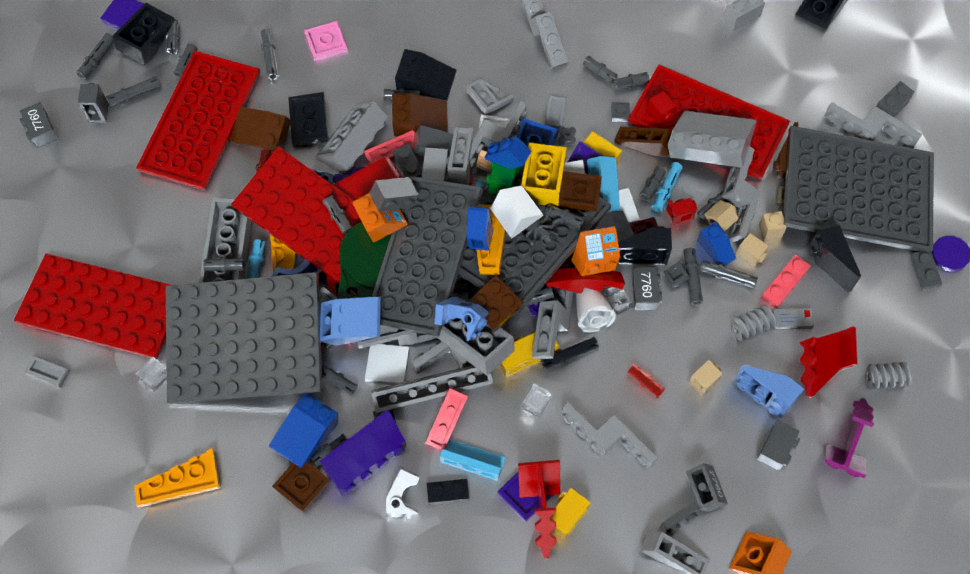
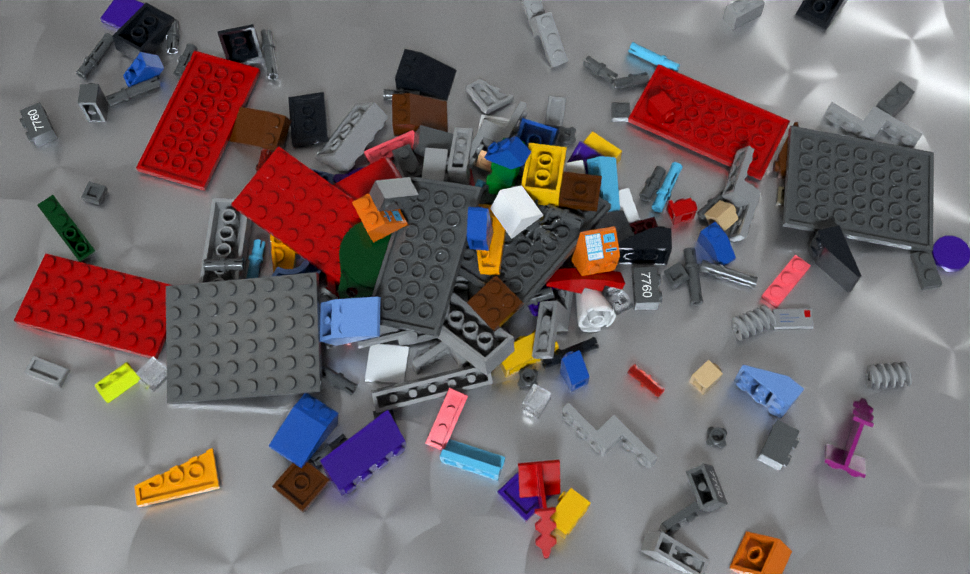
(66, 228): none -> dark green slope
(94, 193): none -> dark grey plate
(117, 382): none -> neon yellow slope
(143, 68): none -> blue slope
(240, 43): none -> black slope
(325, 40): bright pink tile -> none
(337, 214): dark grey pin -> none
(402, 480): white tile -> none
(447, 491): black plate -> none
(455, 308): medium blue tile -> none
(524, 373): none -> dark grey plate
(574, 370): none -> blue slope
(646, 140): reddish brown slope -> none
(653, 57): none -> medium azure pin
(711, 138): light grey slope -> none
(720, 432): none -> dark grey plate
(752, 250): tan brick -> none
(772, 225): tan brick -> none
(826, 357): red piece -> none

